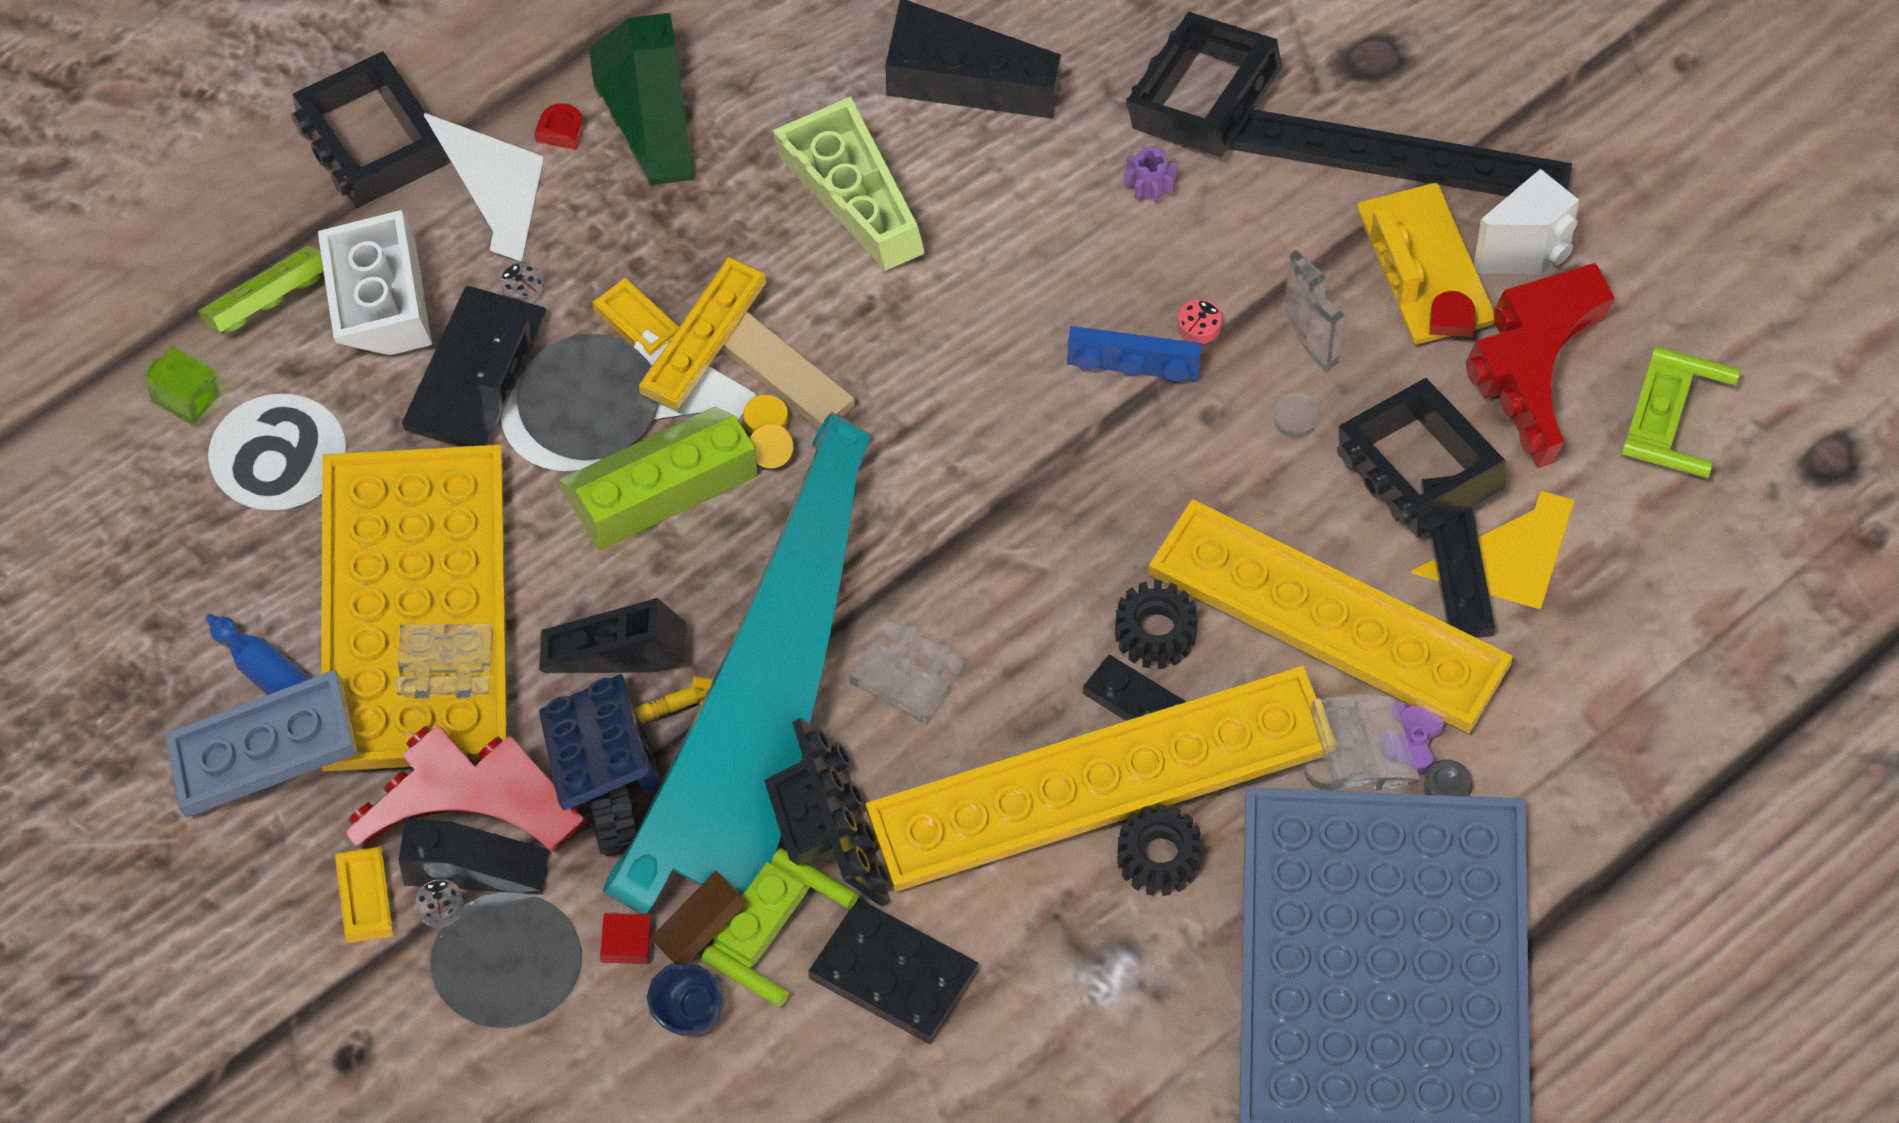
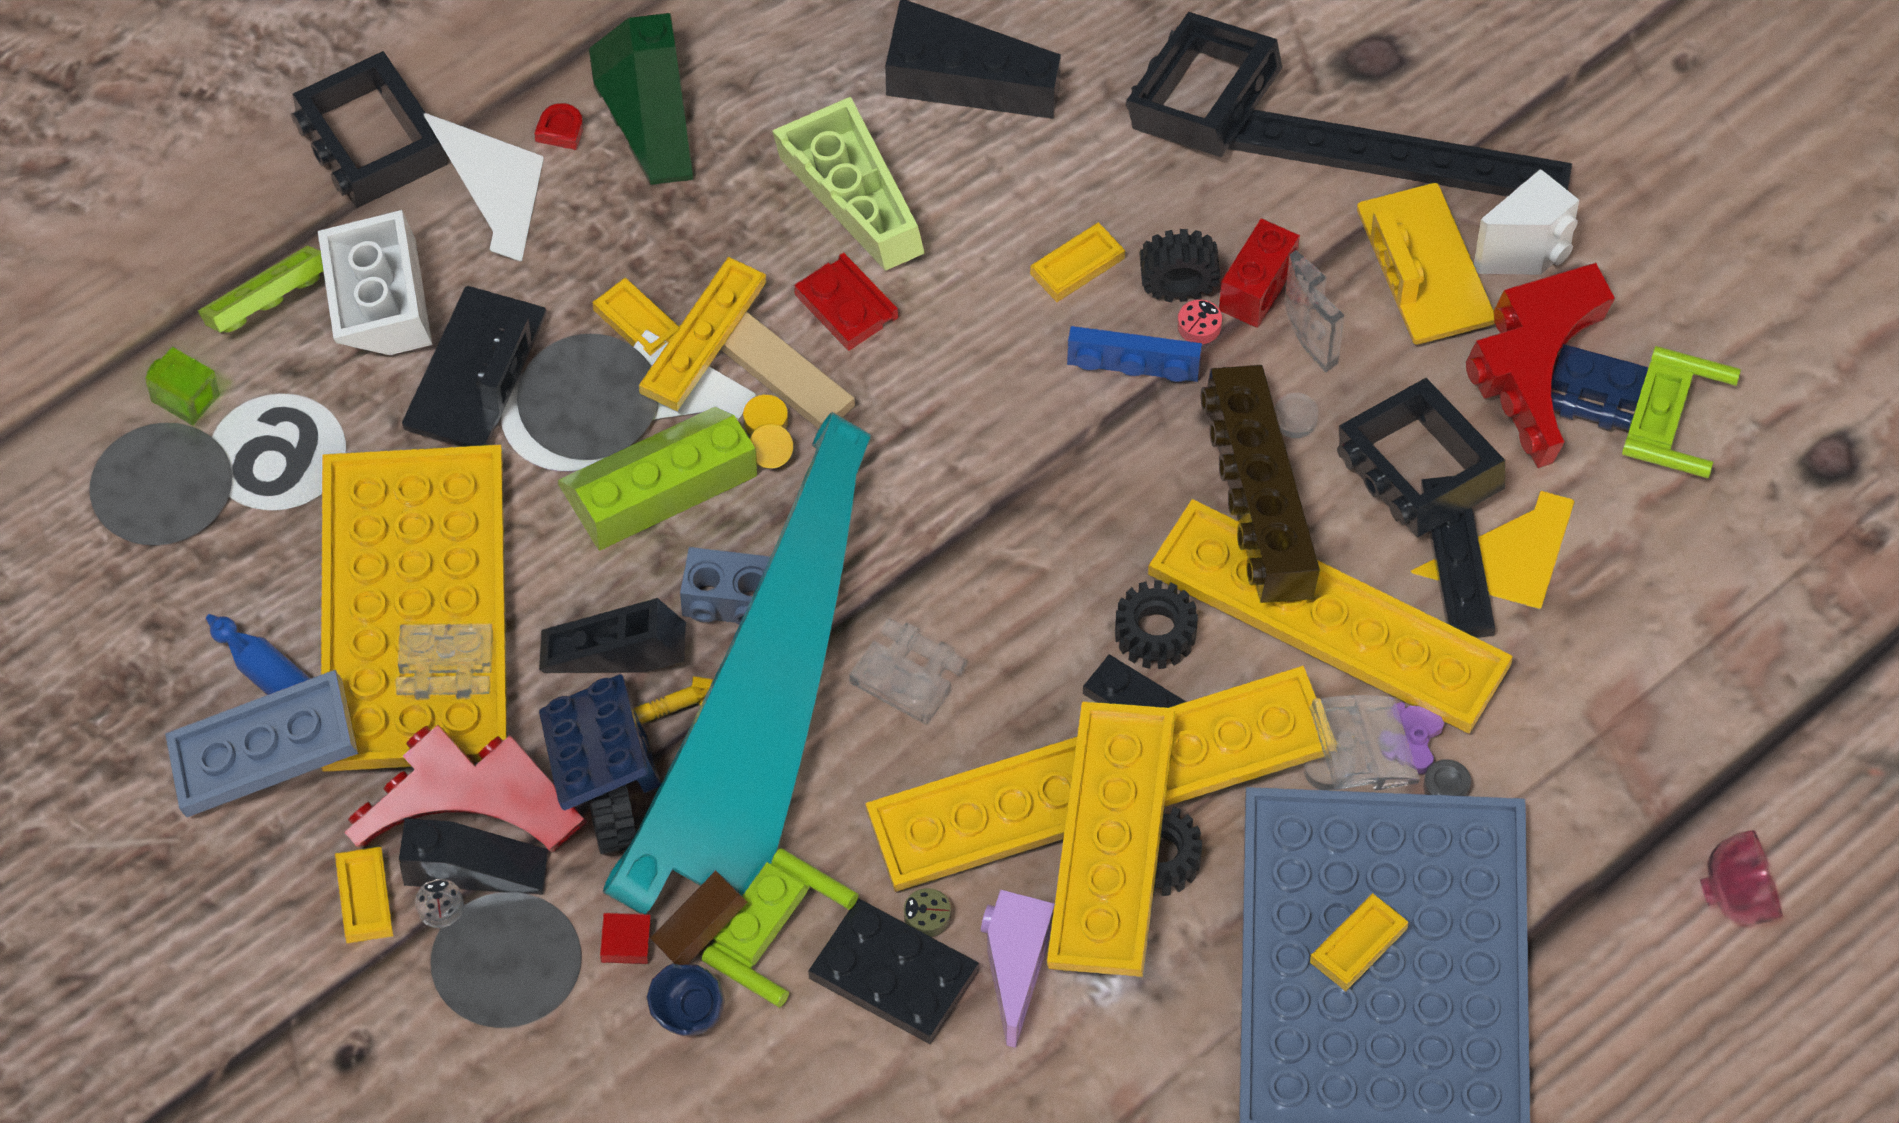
(160, 484): none -> flat silver sticker
(522, 282): clear tile -> none
(730, 575): none -> sand blue brick
(821, 811): black bracket -> none
(846, 301): none -> red plate
(928, 911): none -> olive tile
(1016, 945): none -> lavender slope
(1077, 262): none -> yellow tile
(1111, 839): none -> yellow plate
(1150, 173): medium lavender gear -> none
(1179, 265): none -> black tyre
(1258, 273): none -> red brick
(1260, 484): none -> dark brown brick
(1359, 942): none -> yellow tile
(1452, 315): red tile -> none
(1598, 379): none -> dark blue plate
(1741, 881): none -> clear pink cylinder

